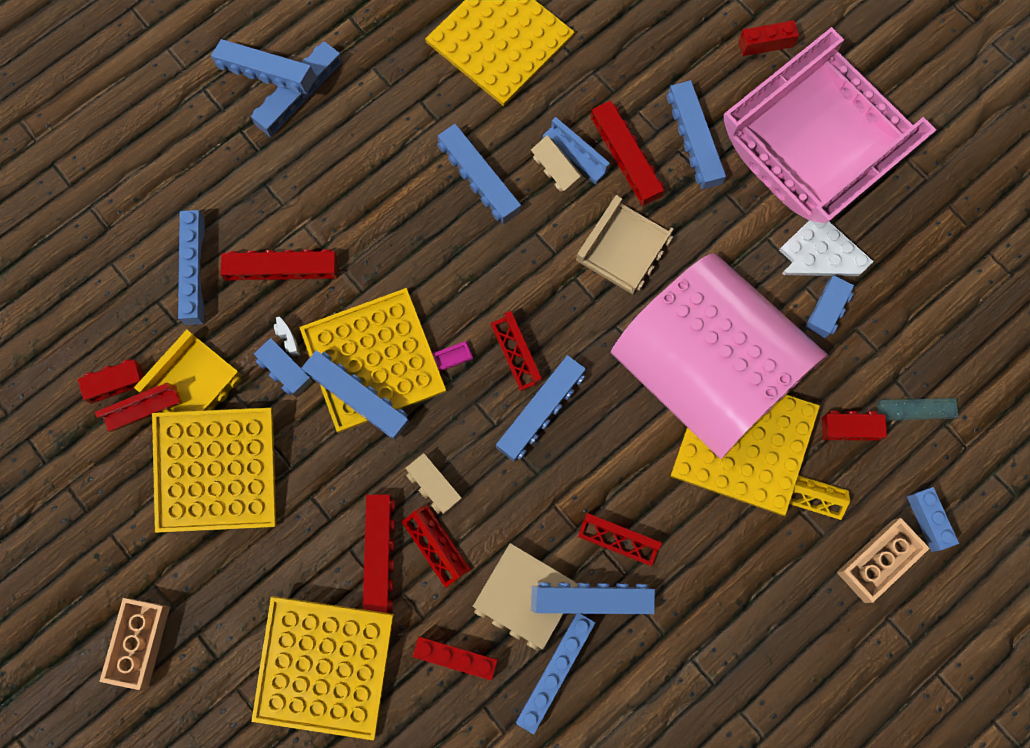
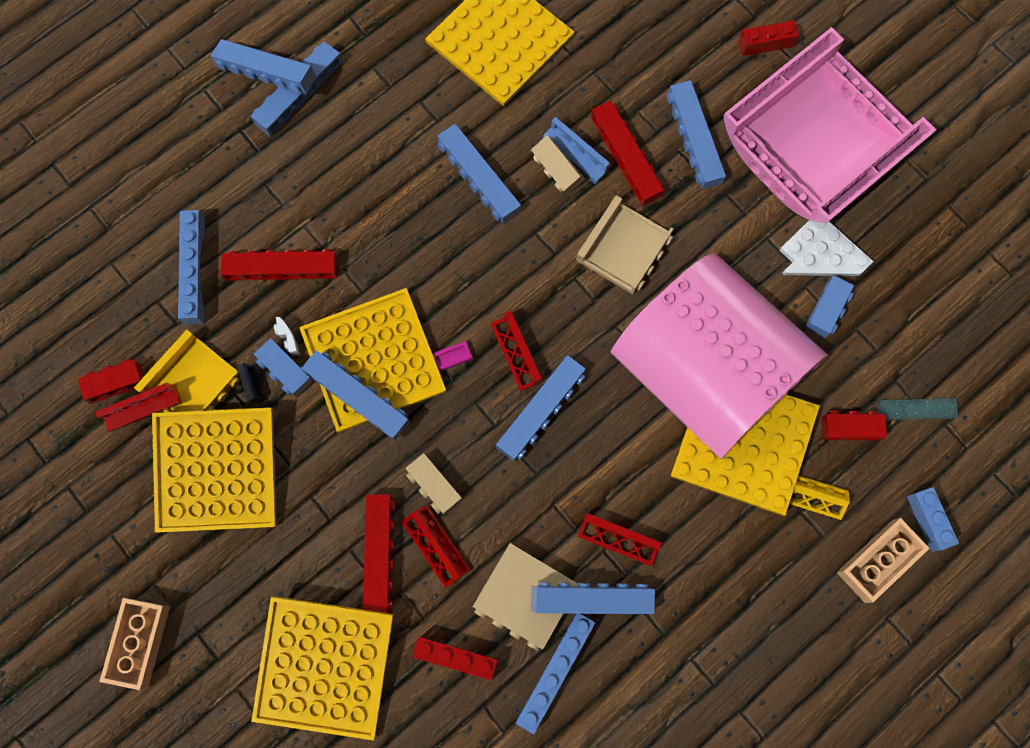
(250, 383): none -> black tile

